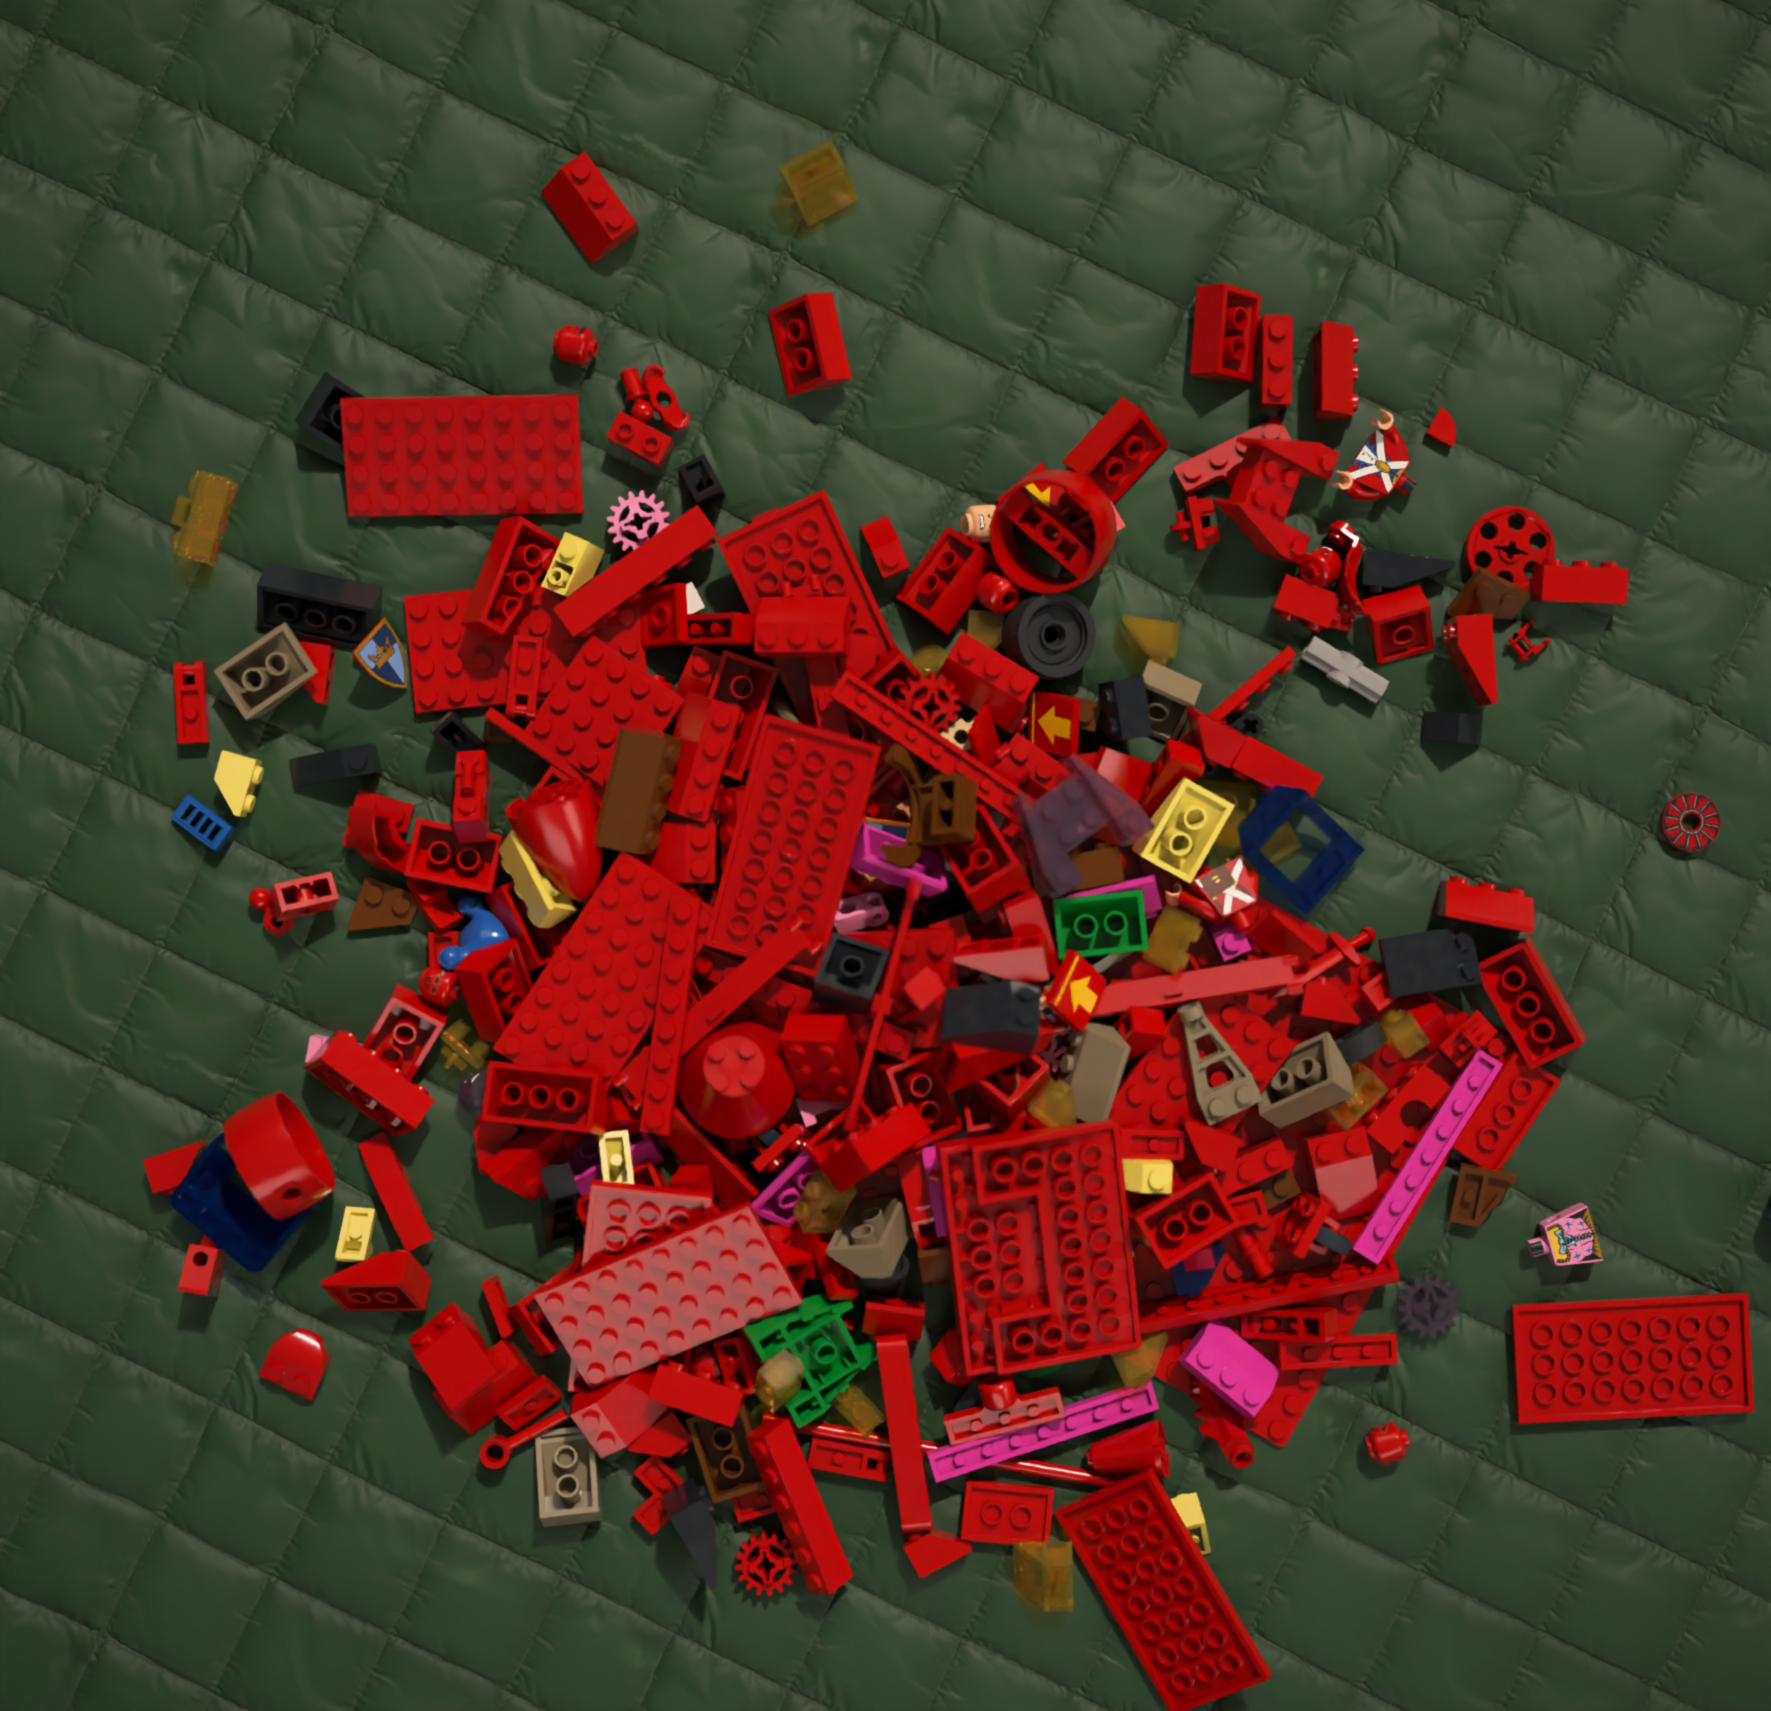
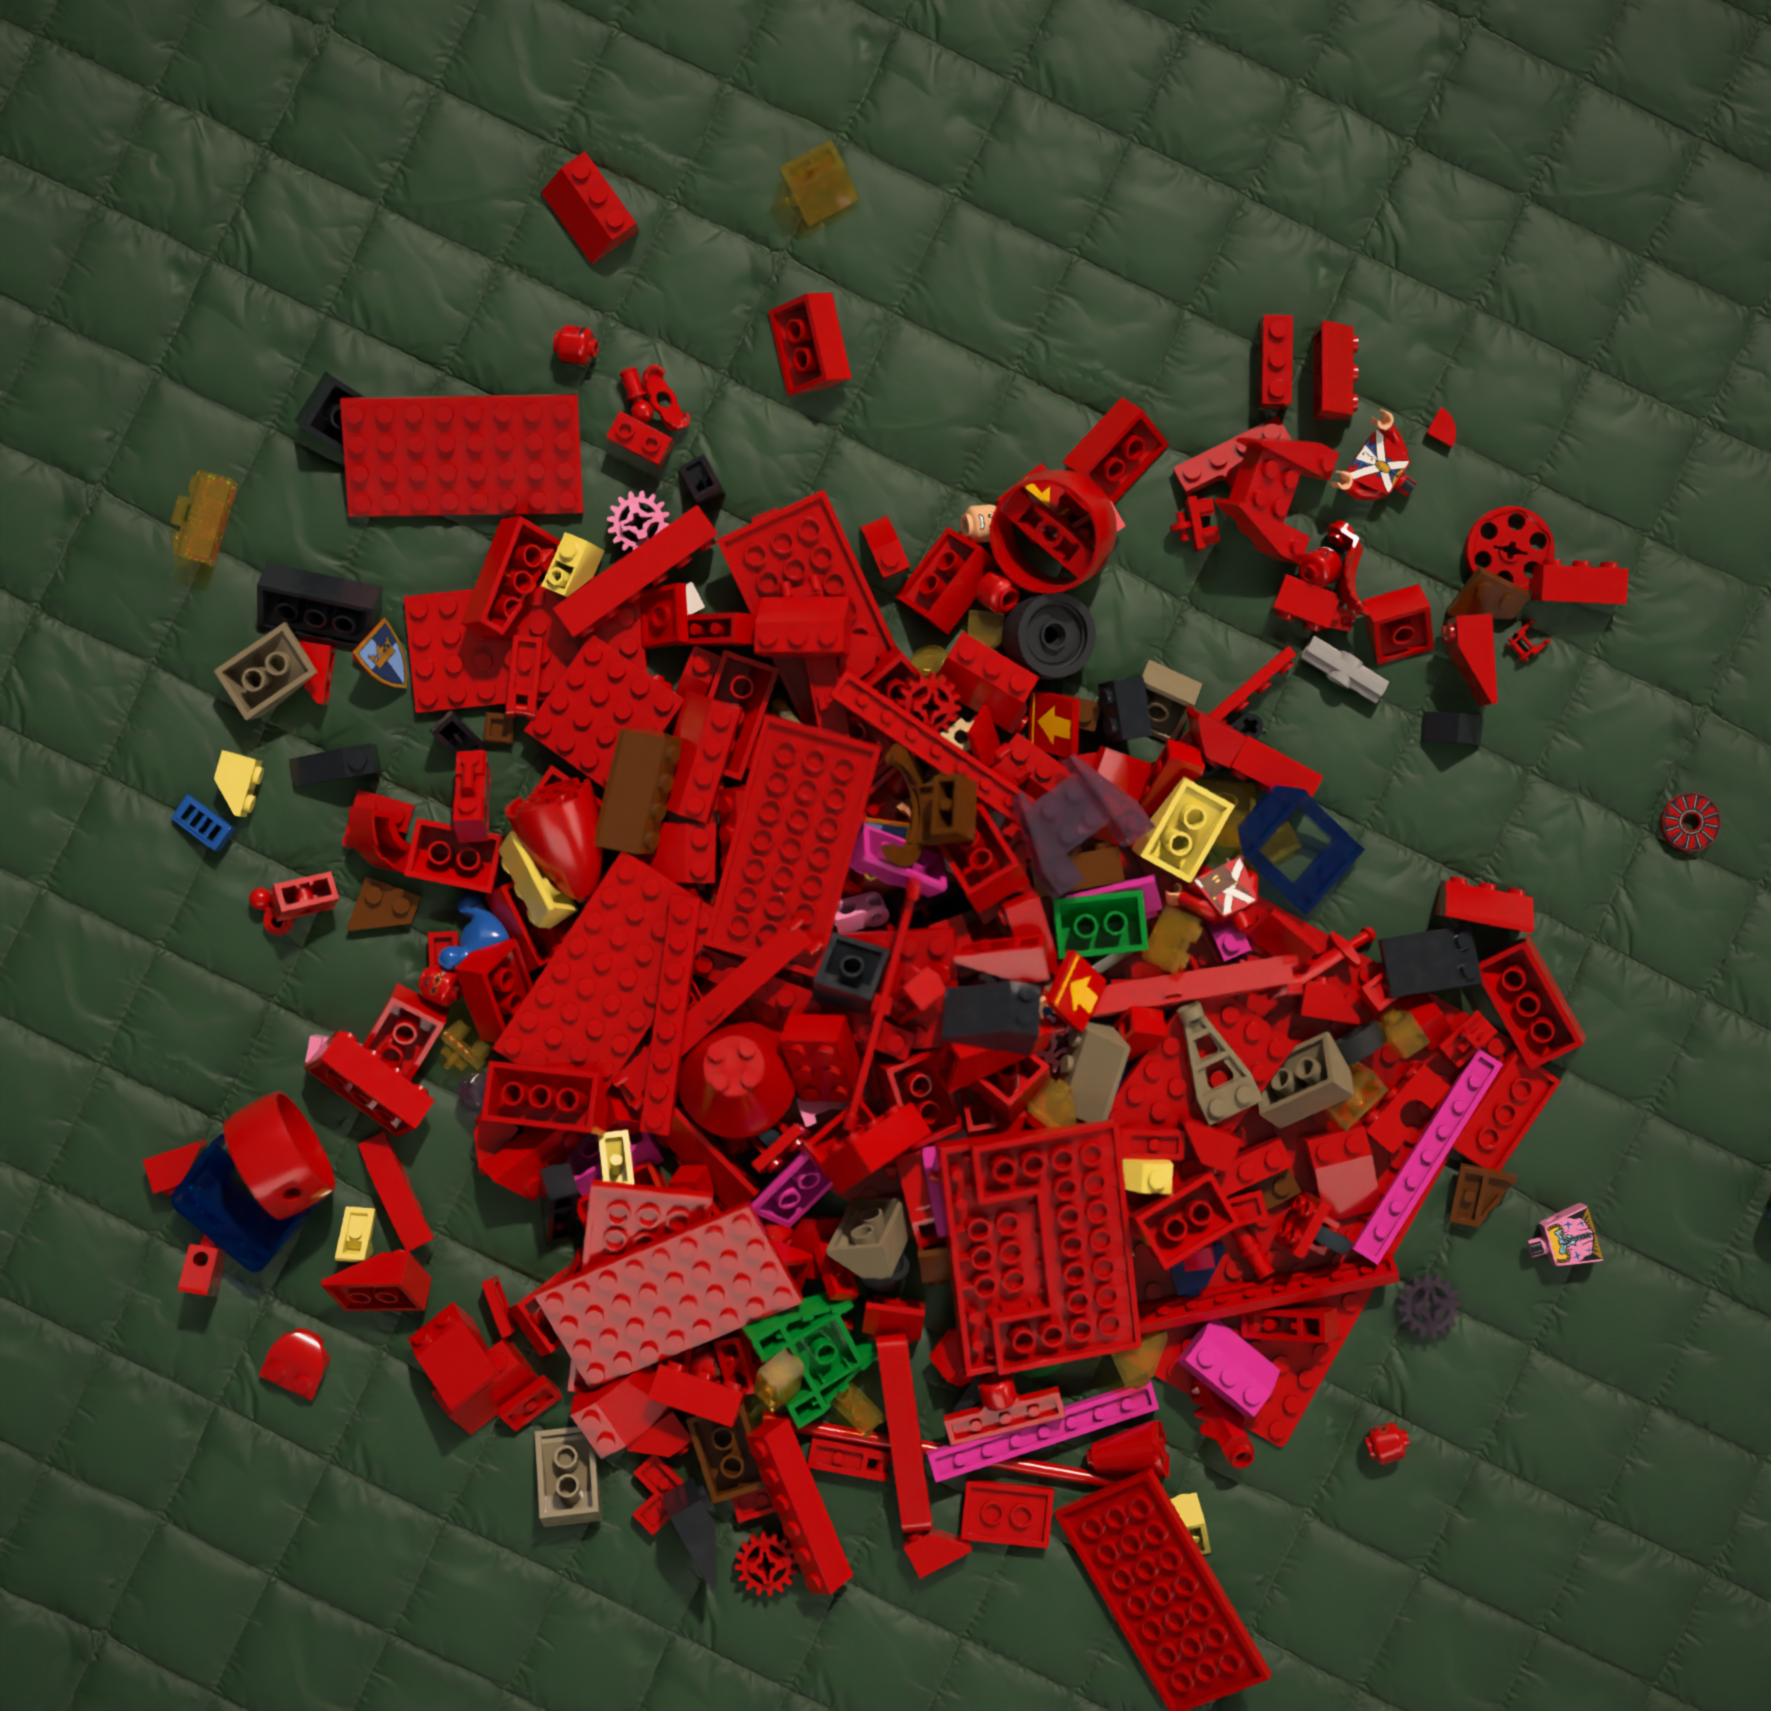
(191, 703): red plate -> none
(435, 904): red slope -> none
(523, 1436): red piece -> none
(540, 749): red tile -> none
(822, 1205): clear yellow brick -> none
(1044, 1574): clear yellow slope -> none
(1153, 637): clear yellow slope -> none
(1225, 333): red slope -> none
(1339, 1352): red plate -> none
(1390, 570): black slope -> none
(1632, 1358): red plate -> none

